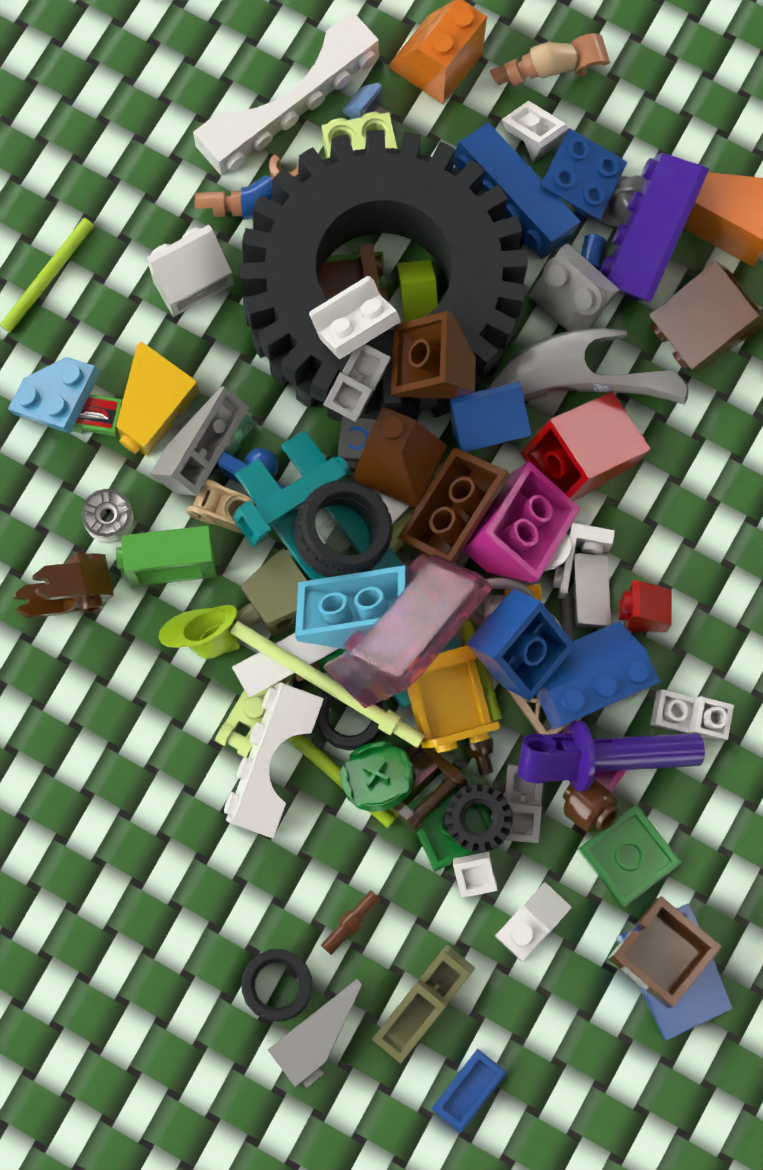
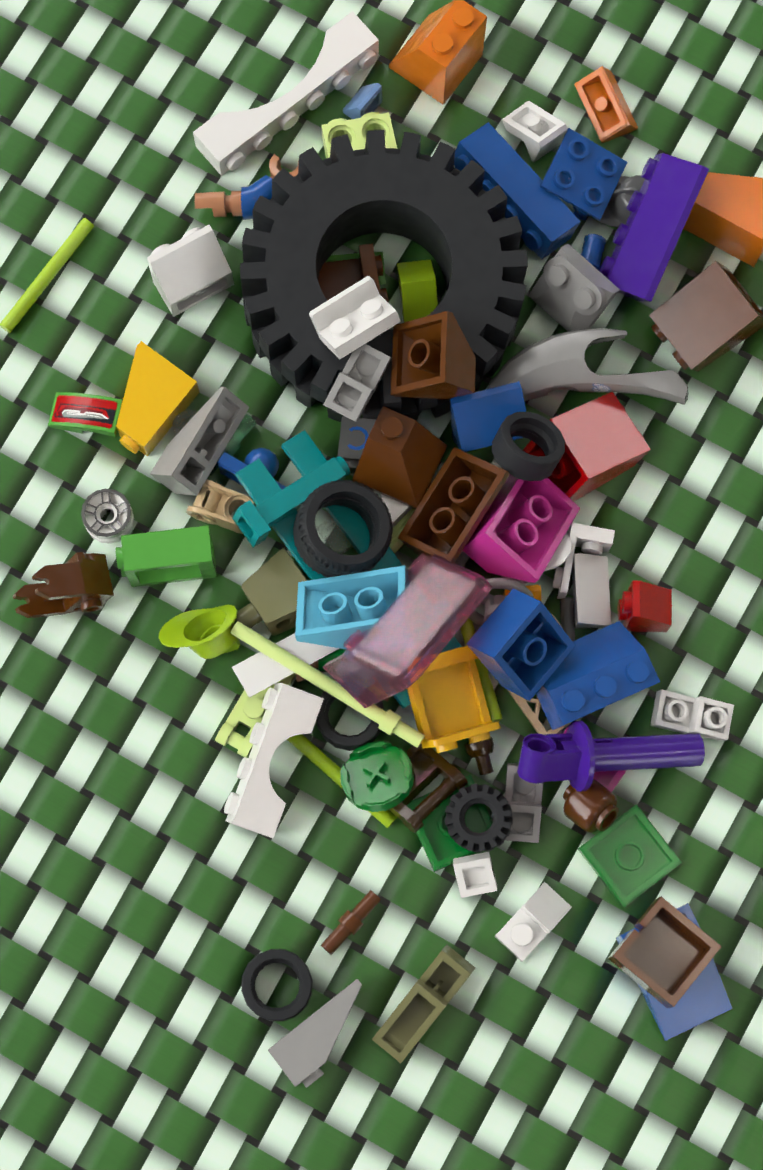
(55, 394): plate -> none
(469, 1090): blue tile -> none
(539, 431): none -> black tyre
(554, 59): nougat piece -> none
(605, 105): none -> orange slope

